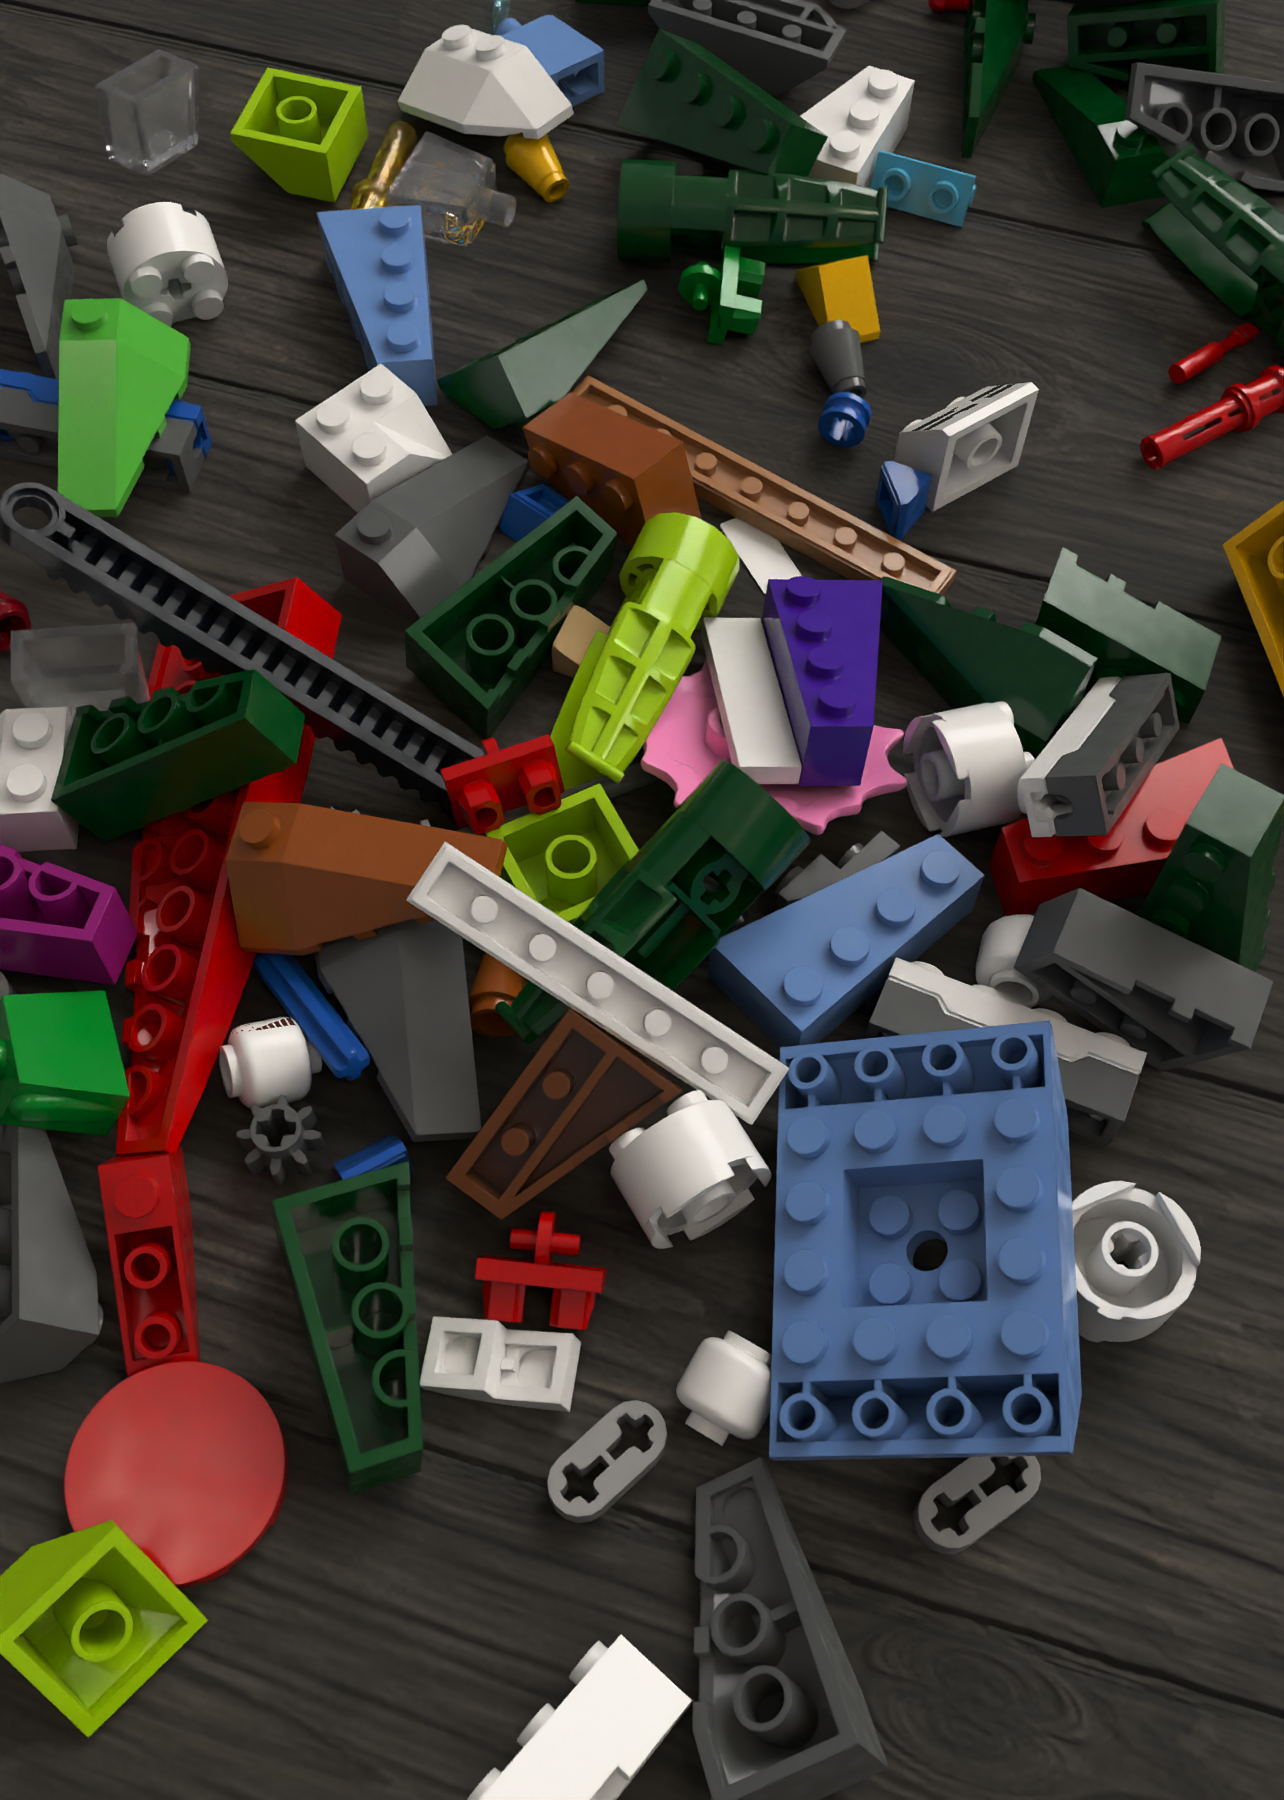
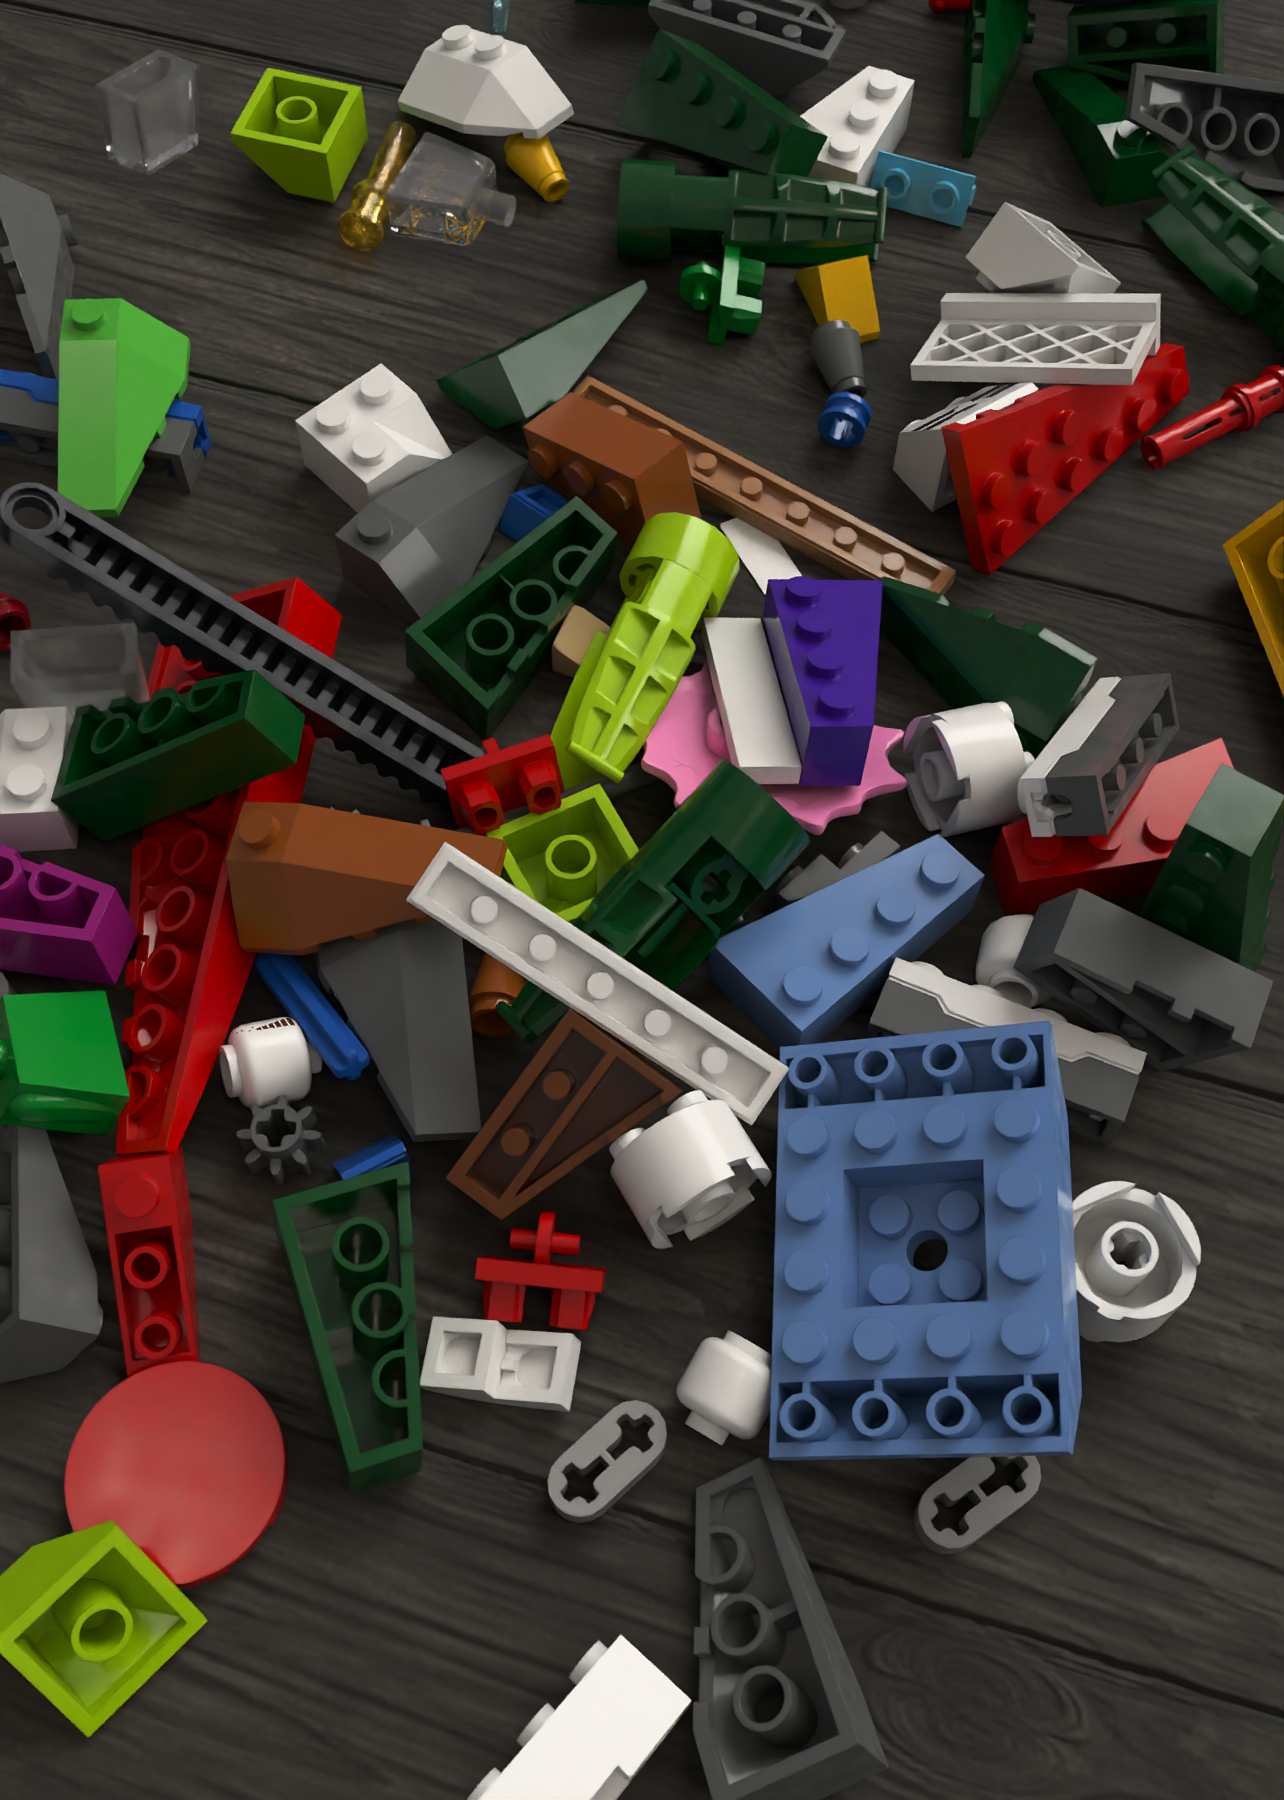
(168, 263): white brick -> none
(385, 288): medium blue wedge -> none
(563, 52): medium blue torso -> none
(901, 496): blue slope -> none
(1034, 256): none -> white slope
(1036, 456): none -> red wing
(1037, 331): none -> white fence
(1128, 633): wedge -> none
(1211, 354): red piece -> none

